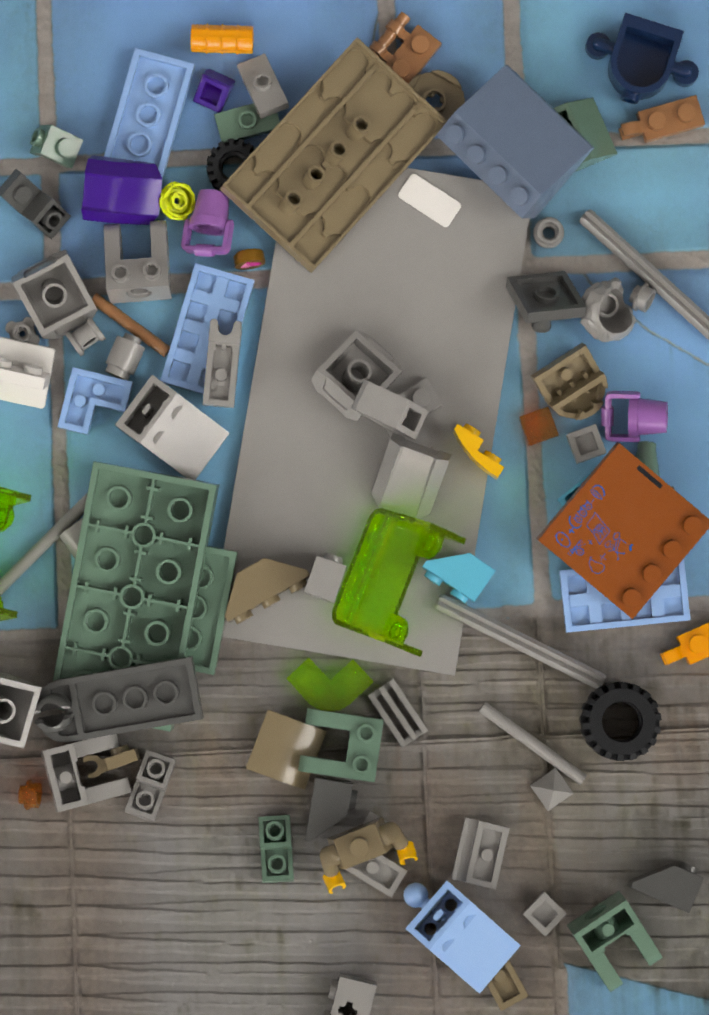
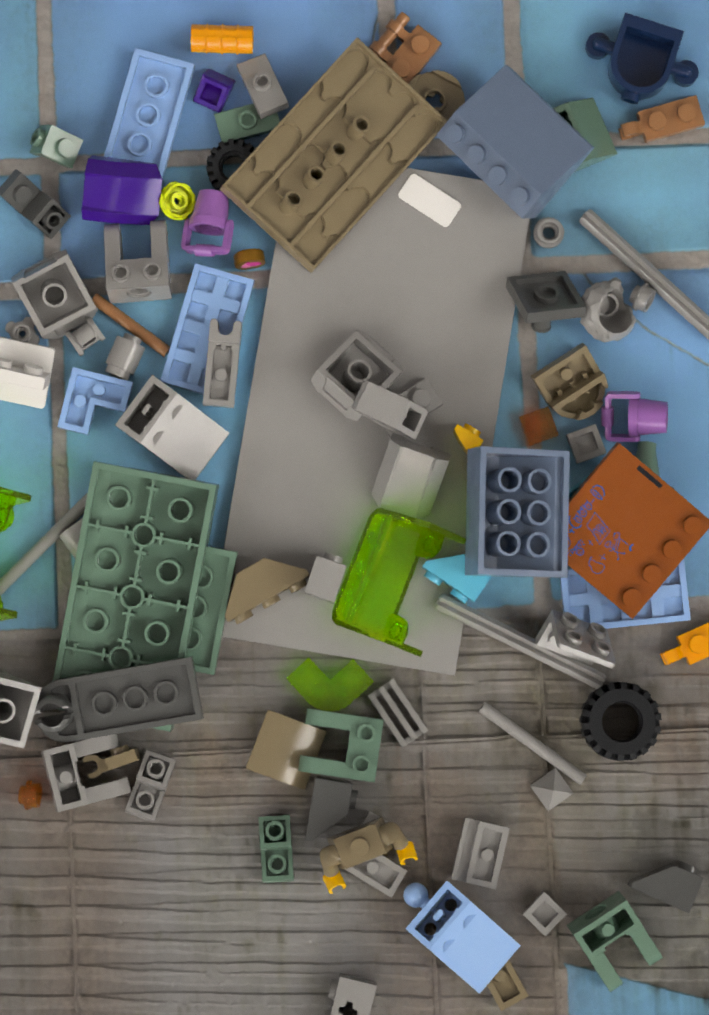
(517, 512): none -> sand blue slope
(576, 639): none -> light grey bracket

